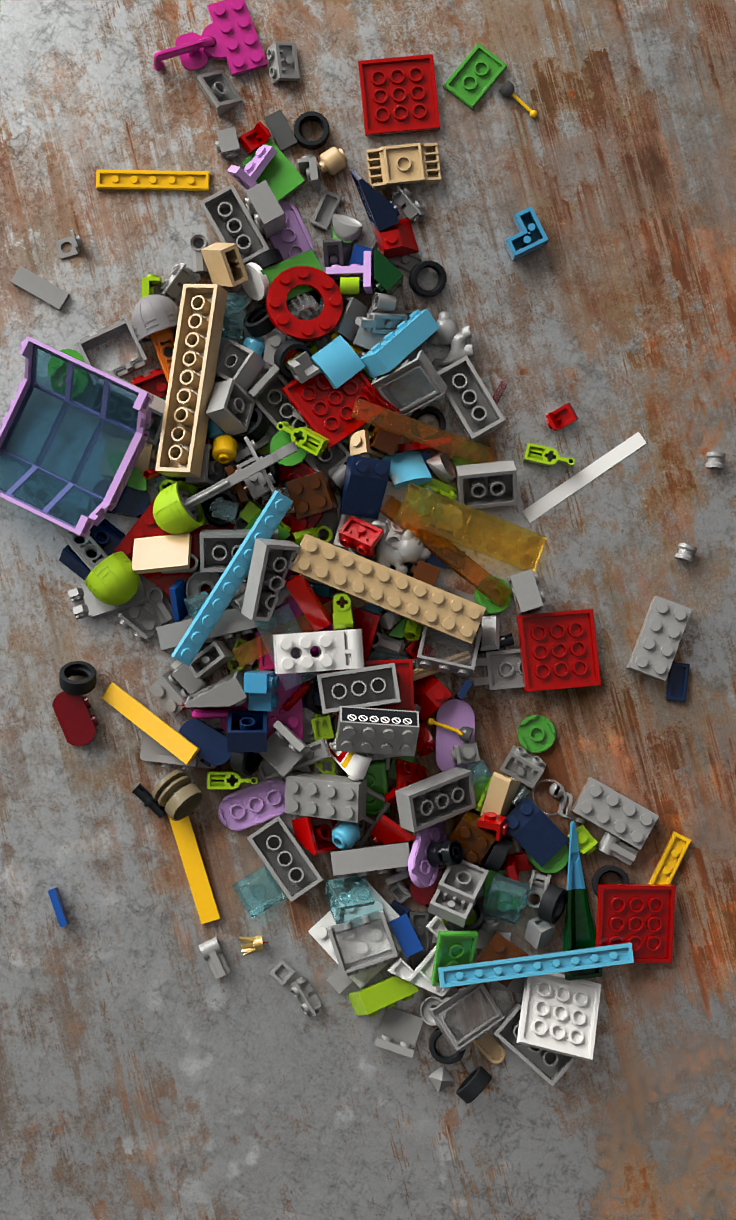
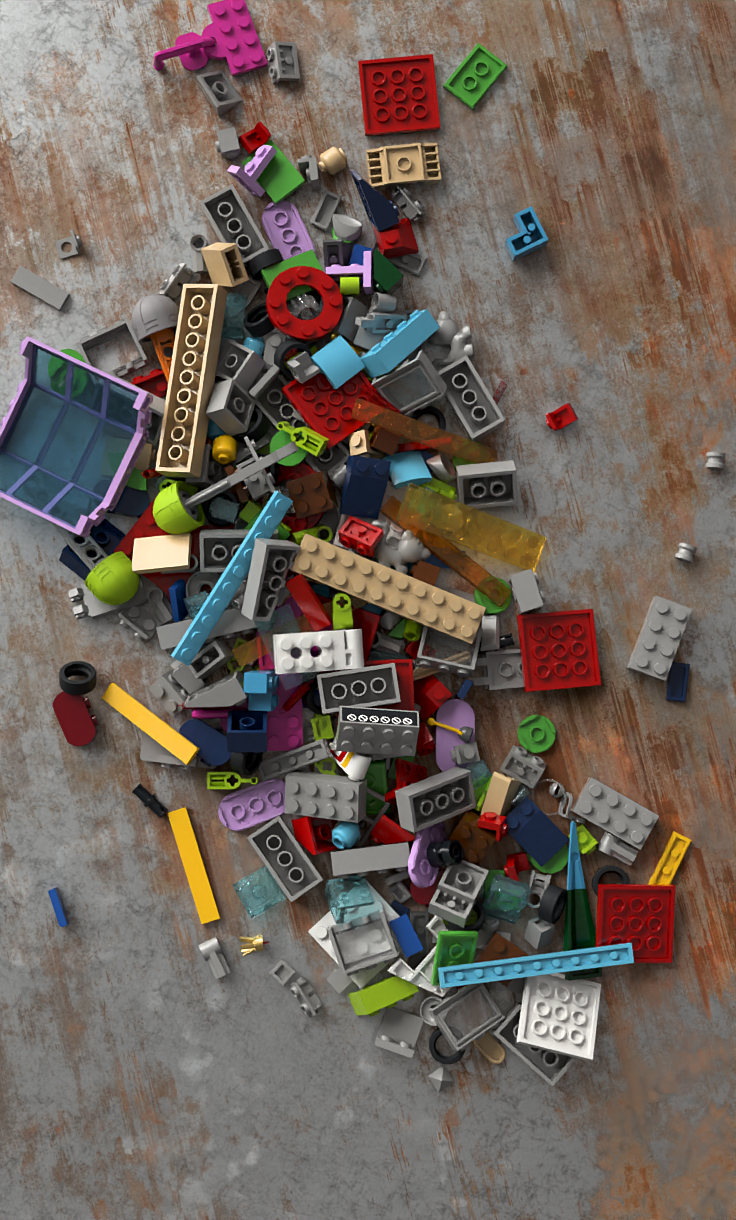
(147, 282): lime bracket -> none
(153, 180): yellow tile -> none
(177, 795): dark tan wheel -> none
(258, 284): white tile -> none
(265, 209): light grey brick -> none
(280, 130): dark grey tile -> none
(284, 749): light grey bracket -> none
(311, 115): black tyre -> none
(442, 278): black tyre -> none
(474, 1084): black tyre -> none
(498, 854): black tyre -> none
(508, 90): hinge -> none
(537, 454): lime piece -> none
(584, 477): white sticker -> none

